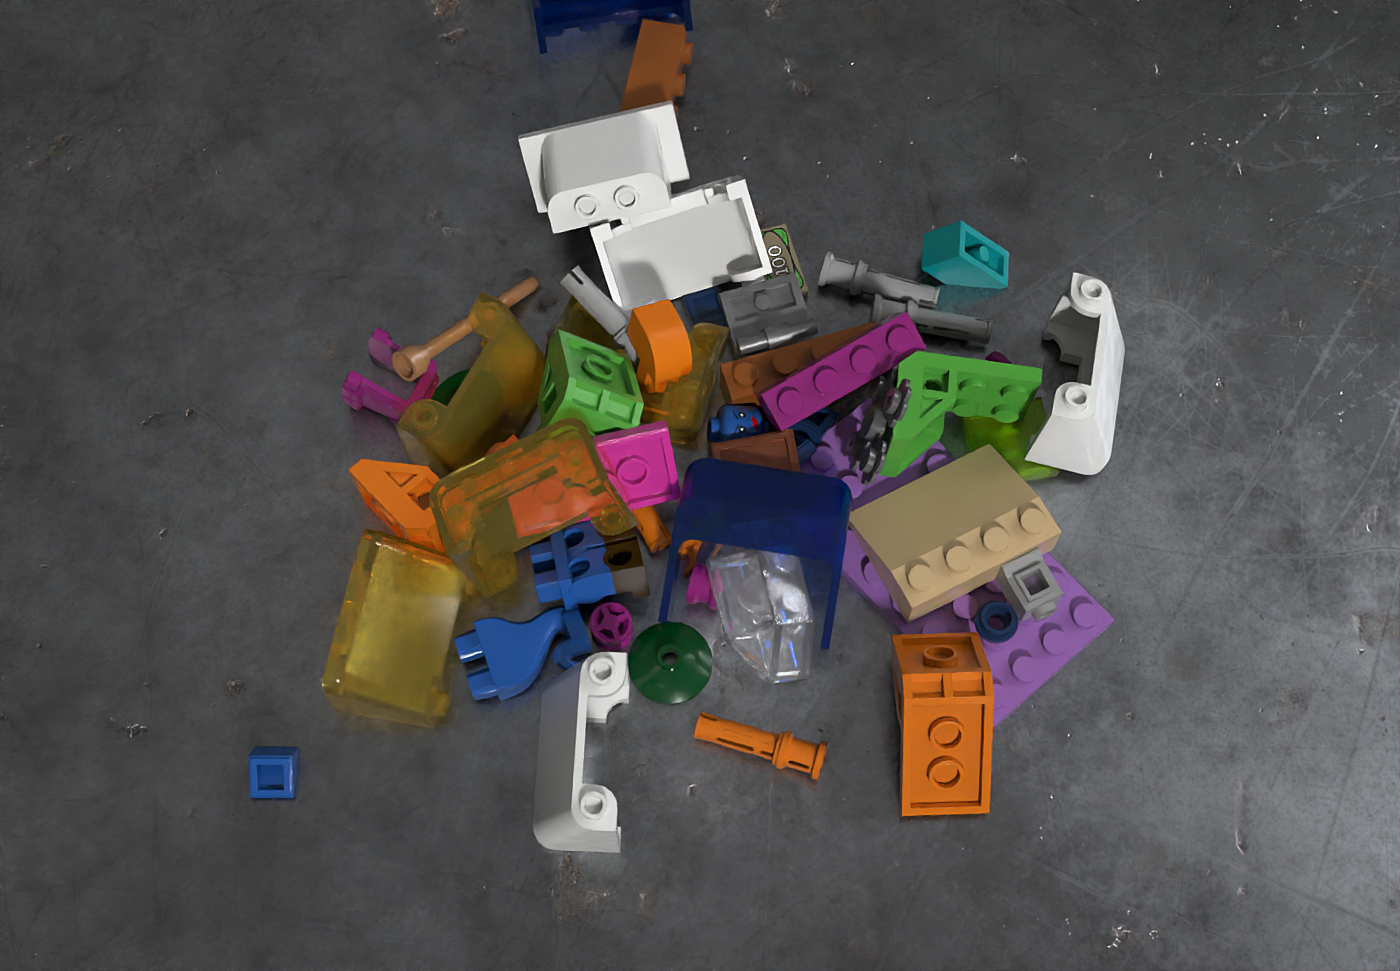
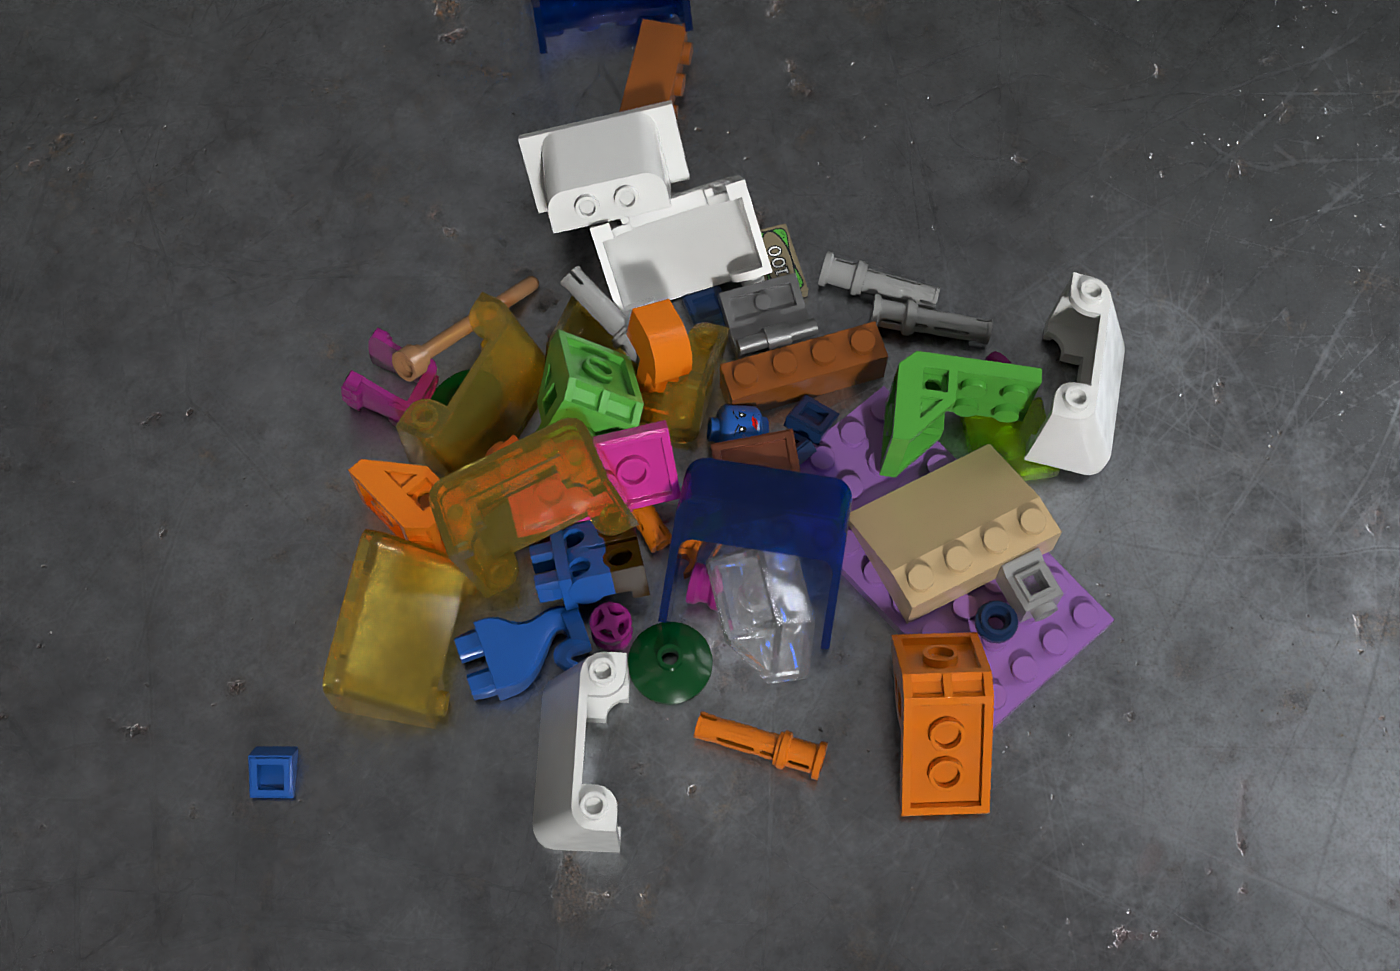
(840, 371): magenta brick -> none
(889, 407): dark grey plant -> none
(964, 257): teal slope -> none

